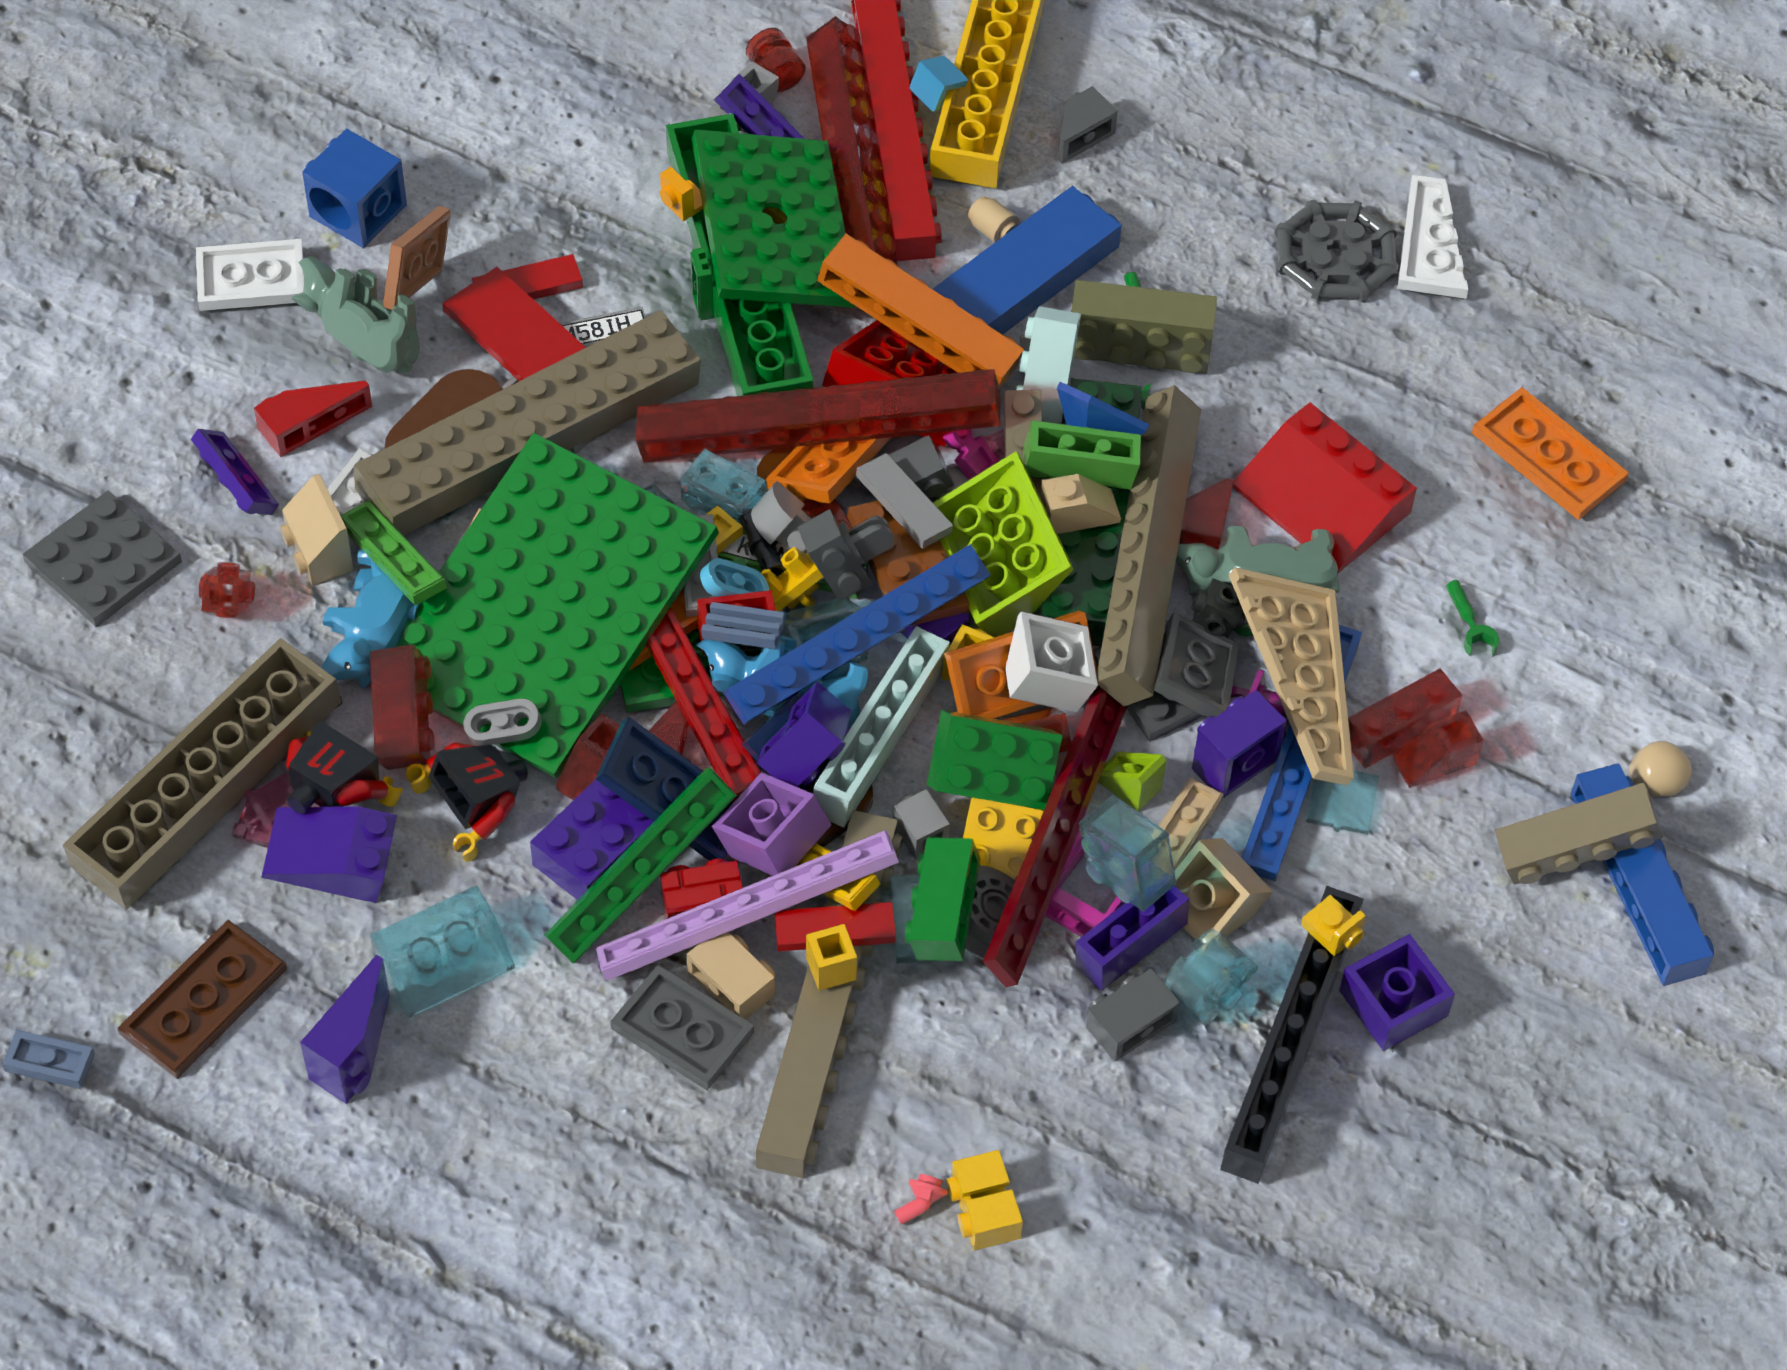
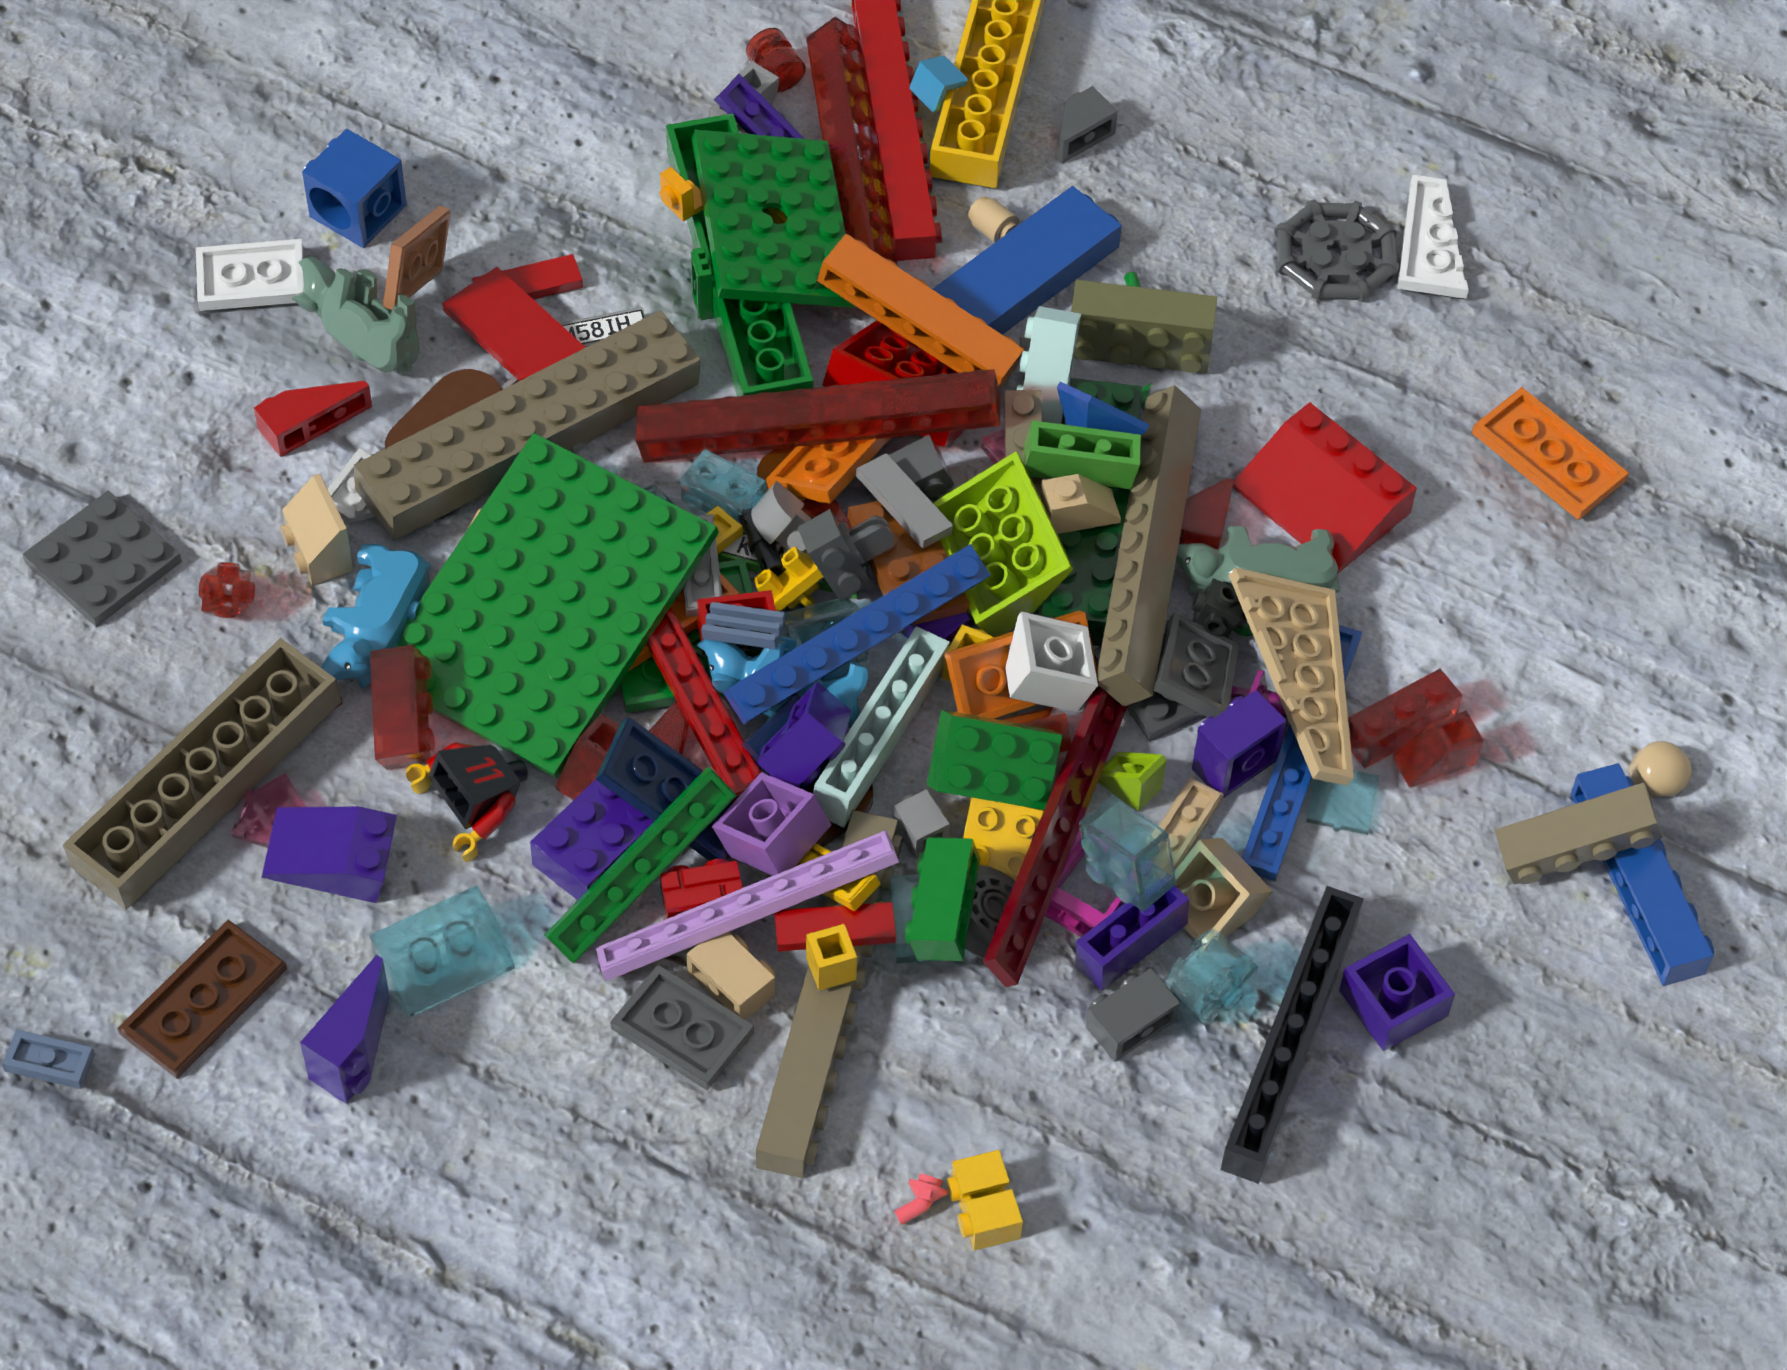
(234, 472): dark purple plate -> none
(334, 772): black torso -> none
(393, 553): bright green tile -> none
(503, 720): light grey plate -> none
(729, 578): medium azure plate -> none
(974, 453): dark pink plate -> none
(1334, 925): yellow bracket -> none
(1476, 632): green piece -> none

